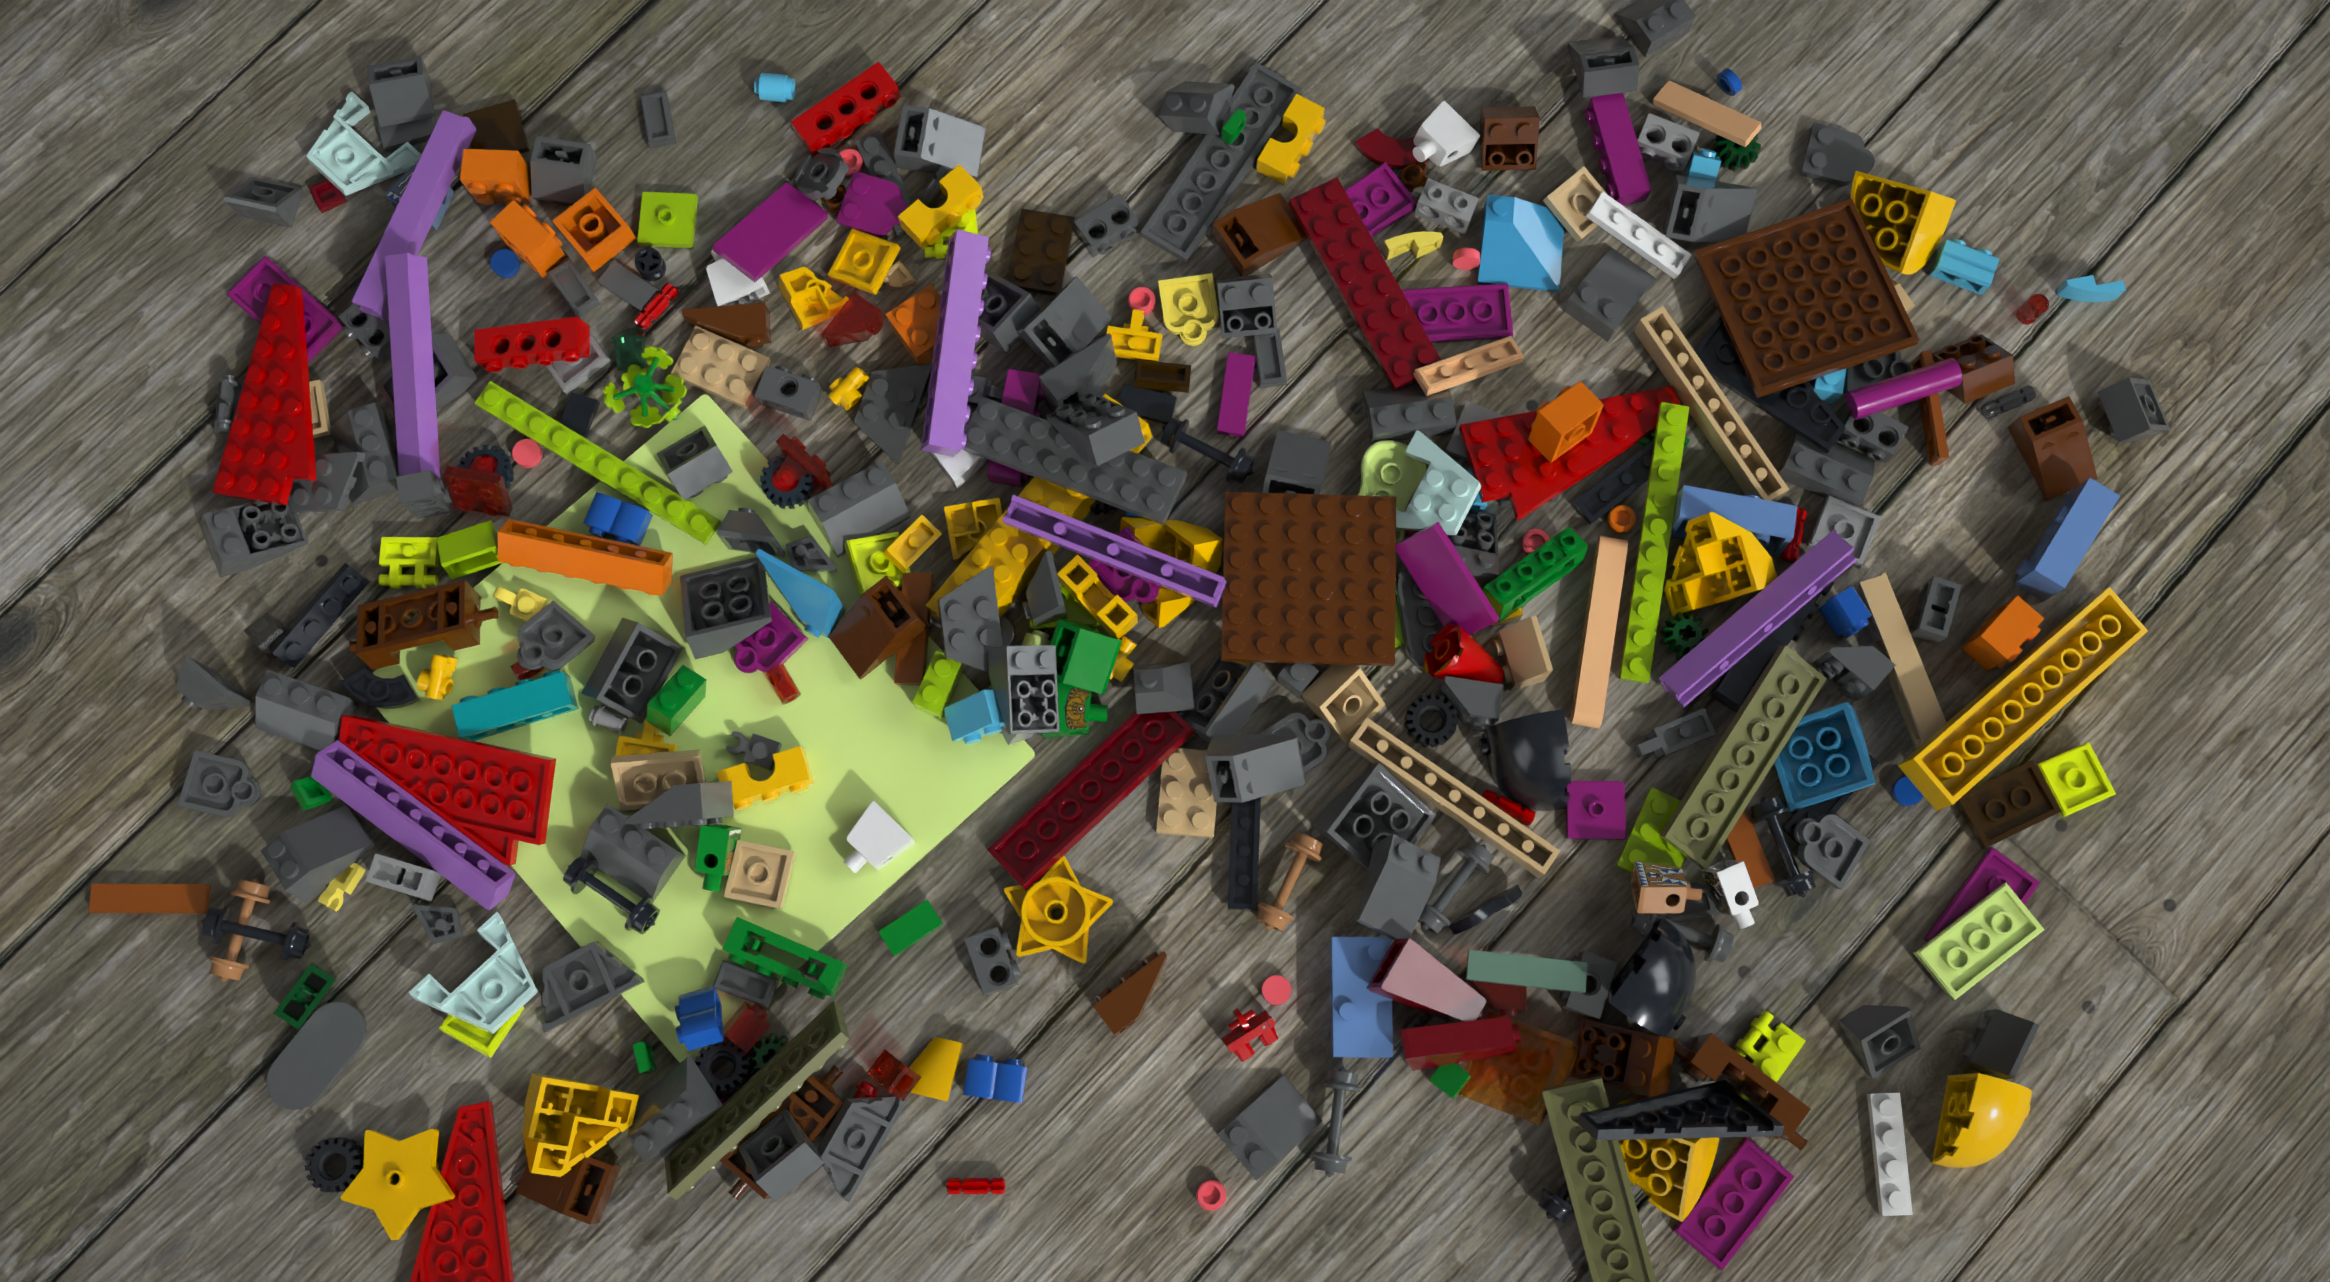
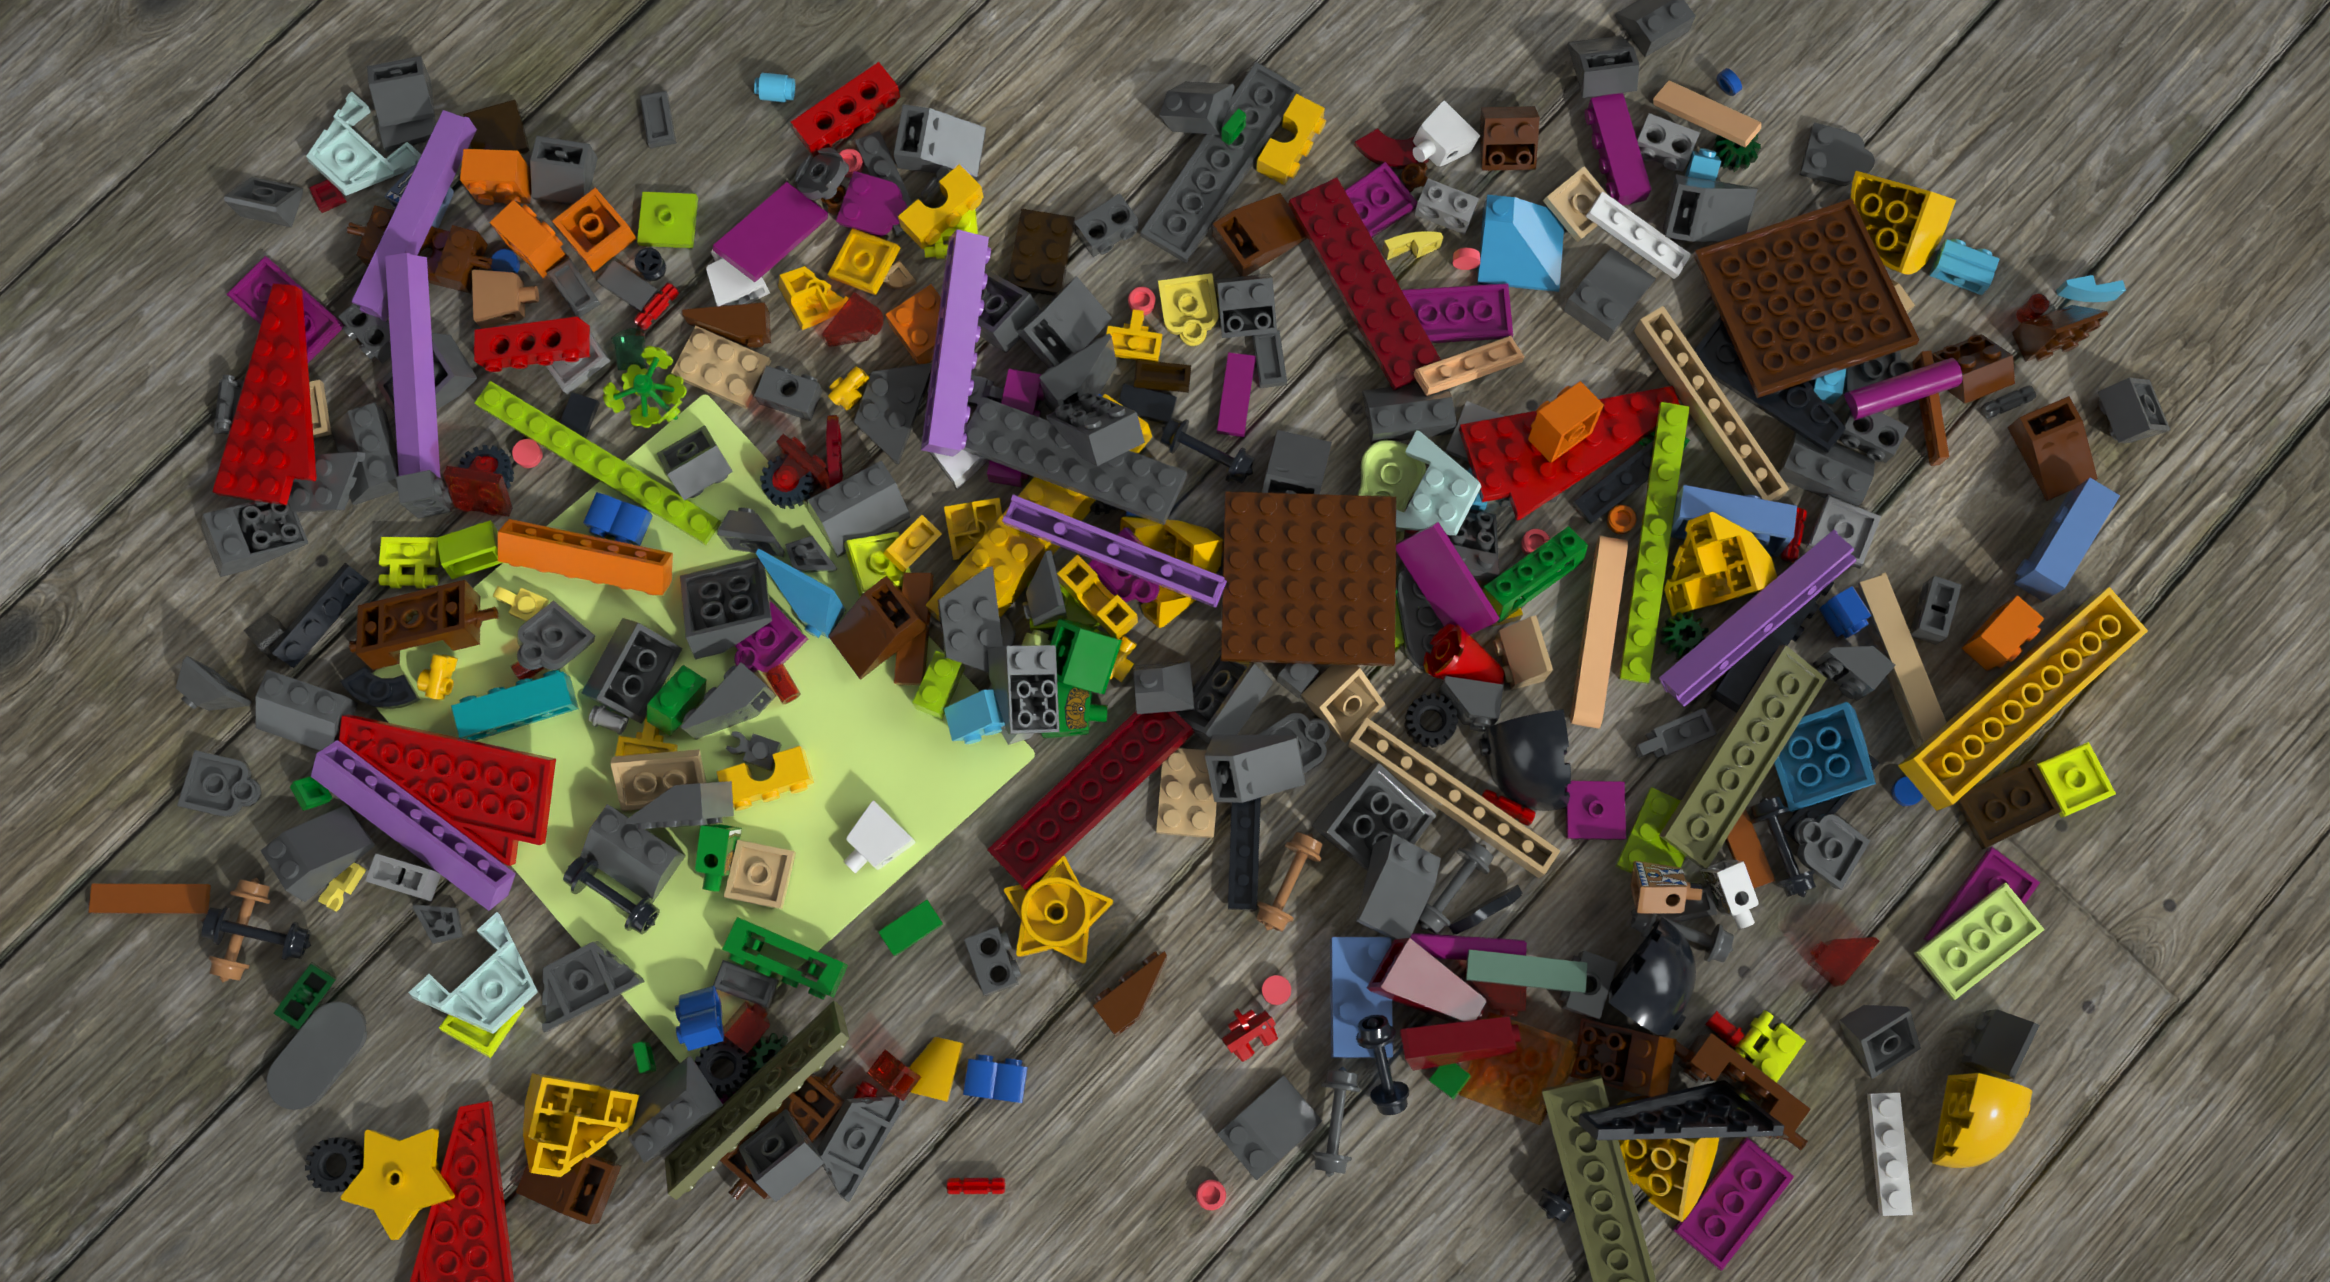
(453, 252): none -> reddish brown brick
(500, 297): none -> medium nougat torso
(732, 702): none -> dark grey slope
(834, 450): none -> dark red tile
(1375, 1034): none -> black piece
(1457, 946): none -> magenta brick
(1725, 1029): none -> red pin
(1840, 957): none -> clear red slope
(2056, 331): none -> reddish brown slope

